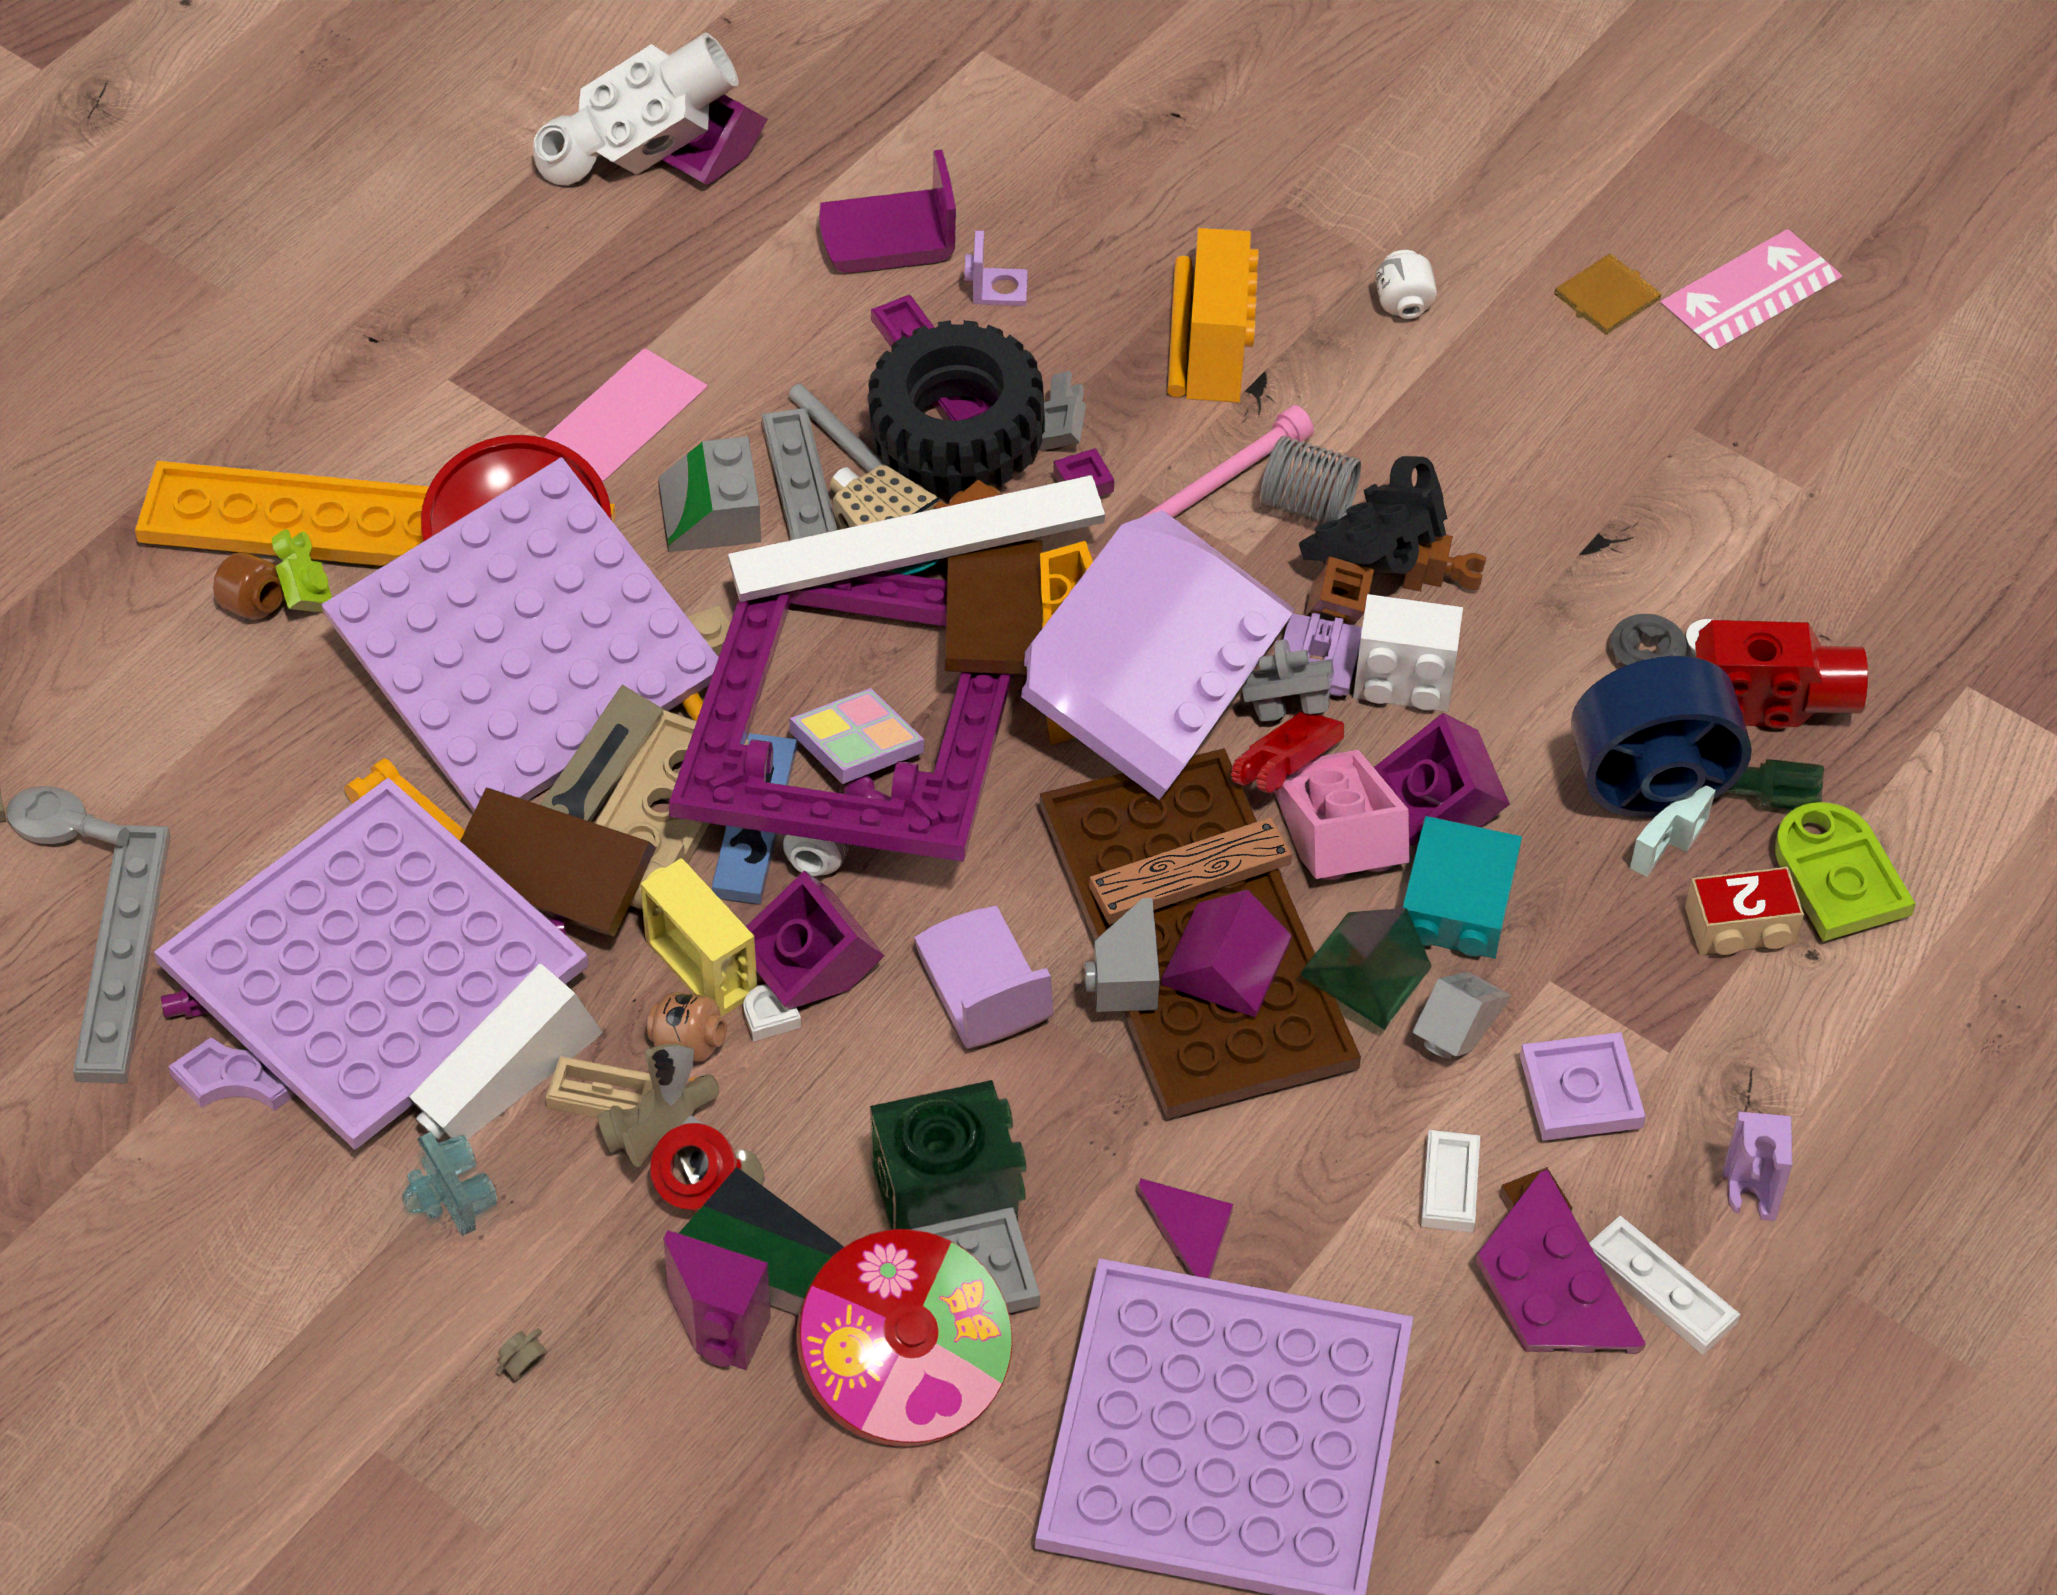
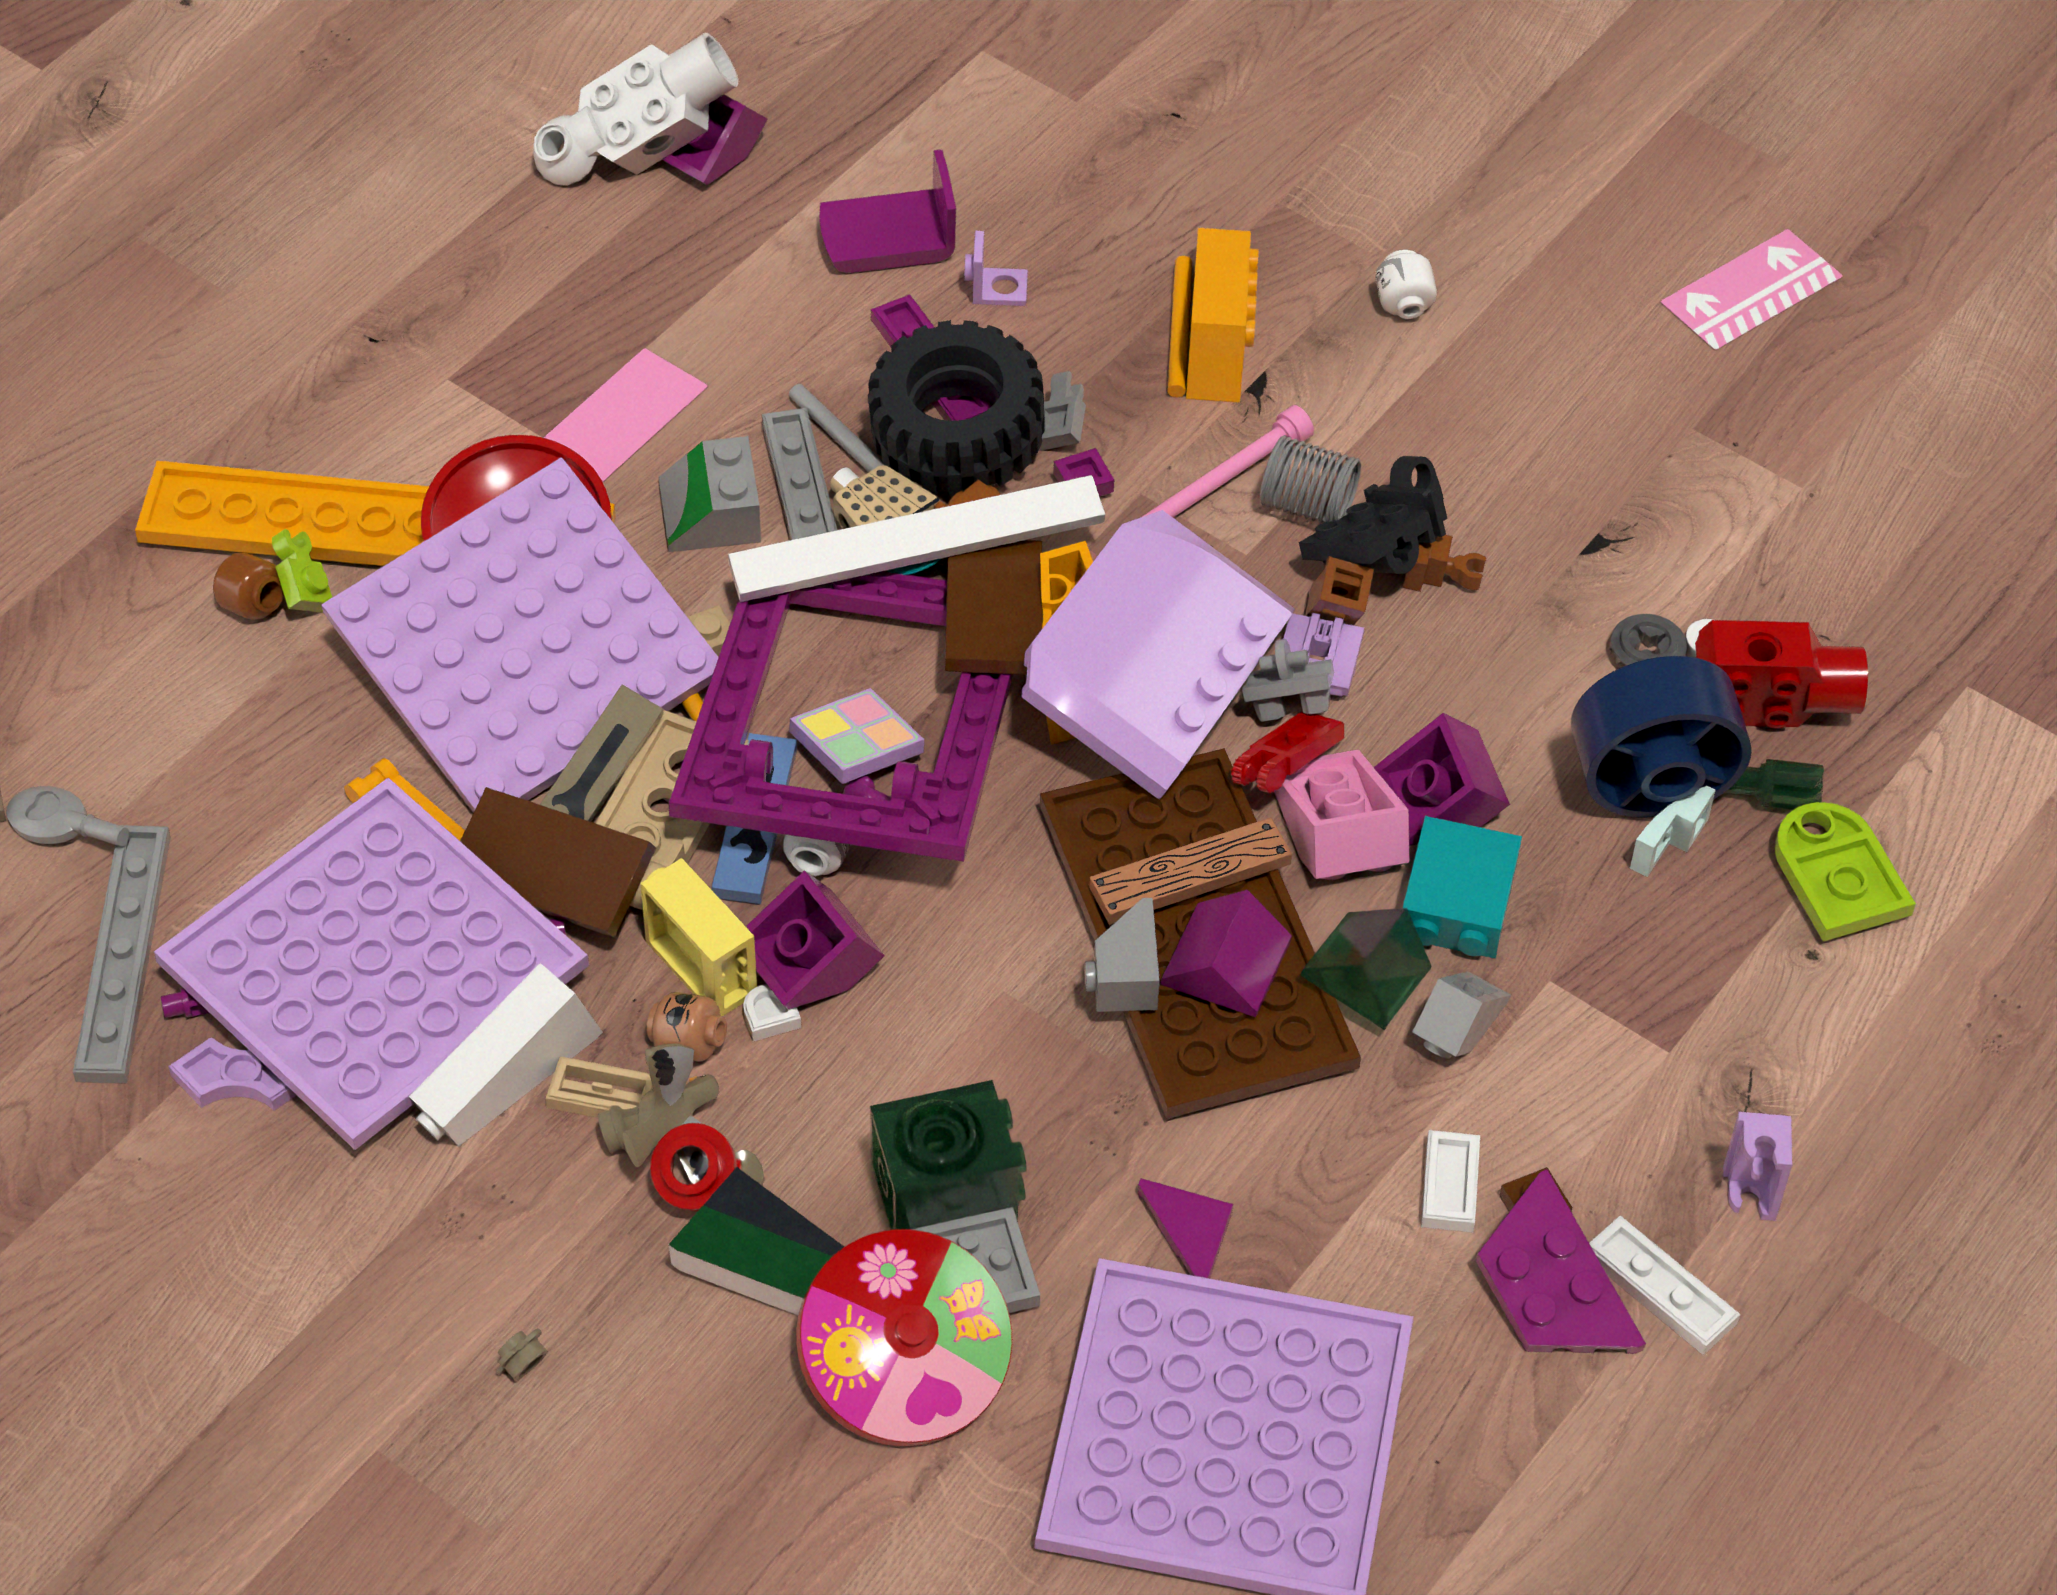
(442, 1165): clear light blue hips -> none
(718, 1298): magenta slope -> none
(984, 977): lavender piece -> none
(1407, 653): white brick -> none
(1582, 1086): lavender plate -> none
(1607, 294): clear yellow piece -> none
(1744, 911): brick -> none

